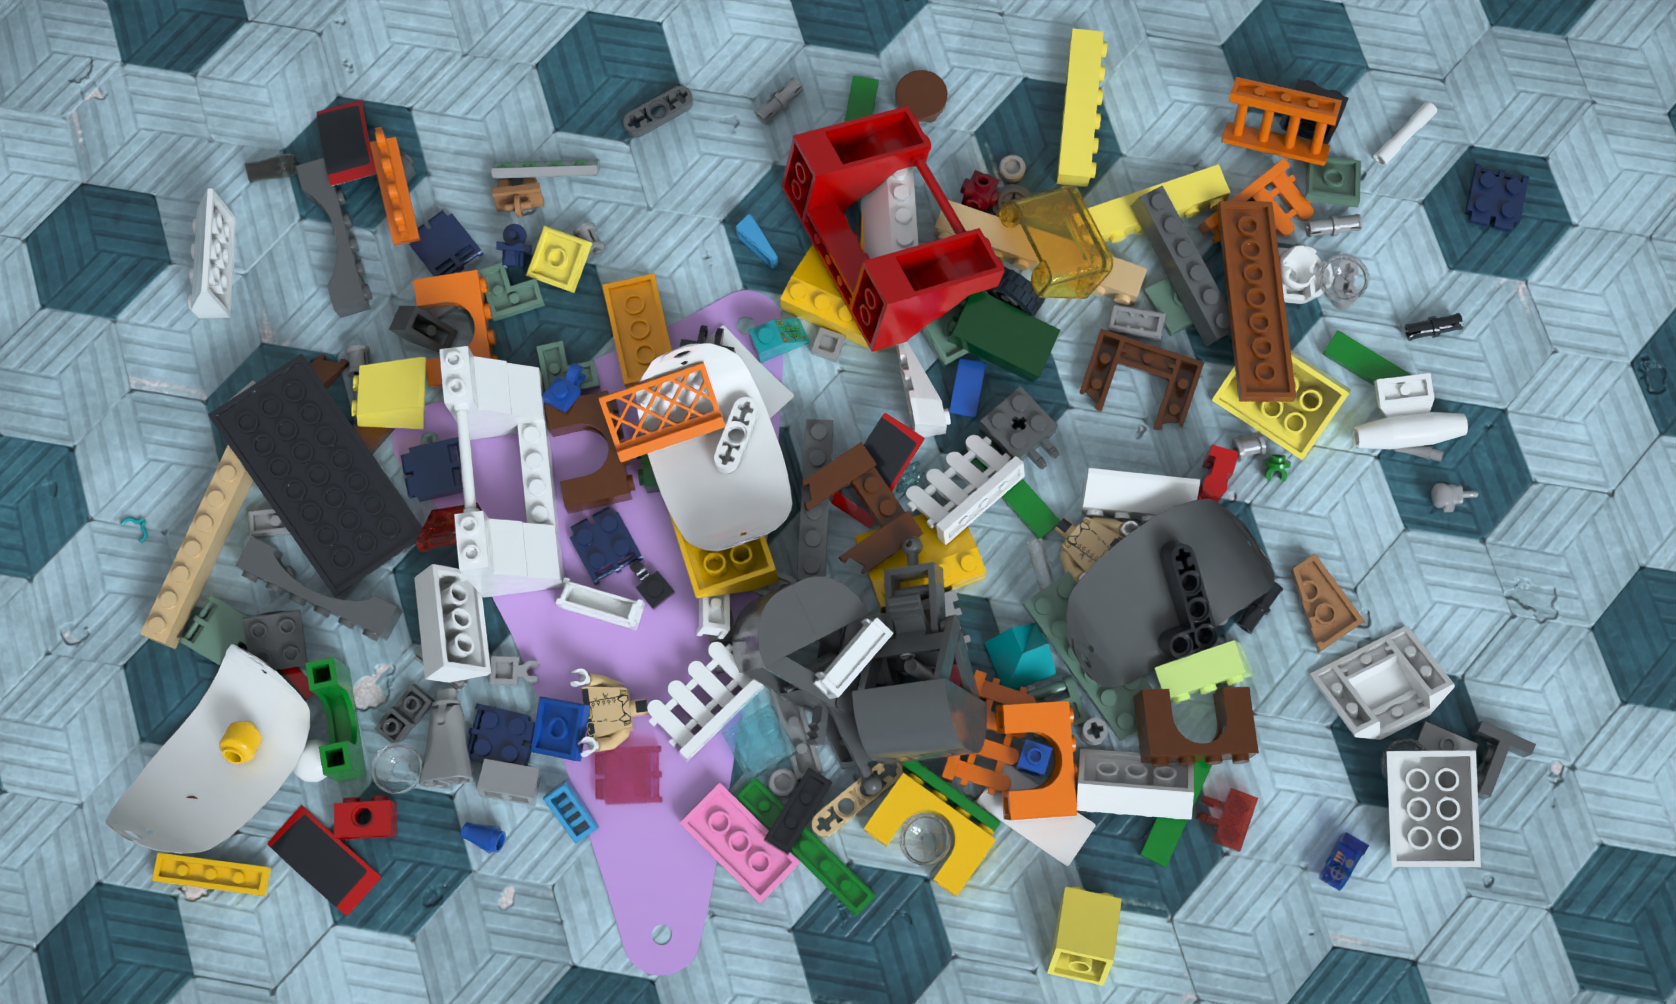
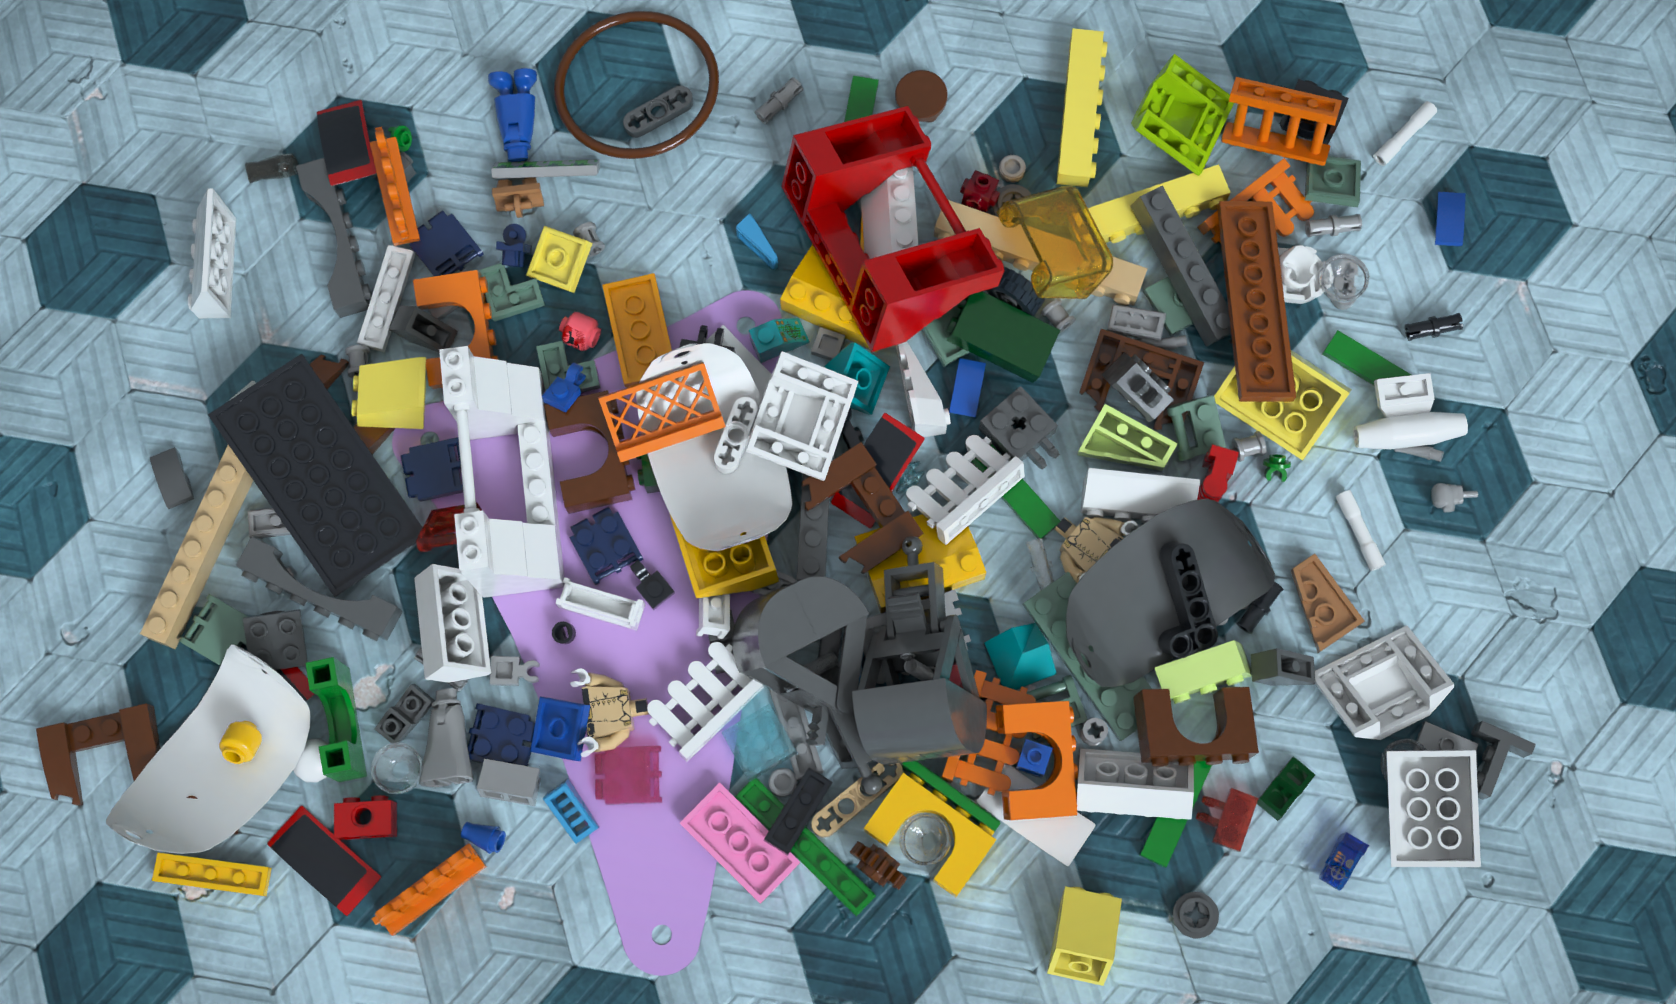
(62, 740): none -> reddish brown wedge
(137, 522): teal piece -> none
(171, 478): none -> dark grey slope
(386, 297): none -> white plate
(403, 137): none -> green plate
(429, 890): none -> orange fence
(515, 111): none -> blue piece
(559, 634): none -> black hinge
(580, 331): none -> coral head
(636, 153): none -> reddish brown piece
(801, 416): none -> white slope
(851, 435): none -> black plate
(853, 658): white container -> none
(866, 369): none -> teal slope
(878, 865): none -> reddish brown gear
(1057, 315): none -> light grey bush
(1126, 441): none -> yellowish green wedge
(1133, 382): none -> dark grey hinge
(1167, 343): none -> light grey helmet
(1183, 113): none -> lime slope
(1204, 425): none -> sand green plate
(1205, 906): none -> dark grey gear
(1282, 668): none -> dark grey slope
(1285, 788): none -> dark green slope
(1367, 545): none -> white piece
(1450, 219): none -> blue slope
(1496, 198): dark blue plate -> none

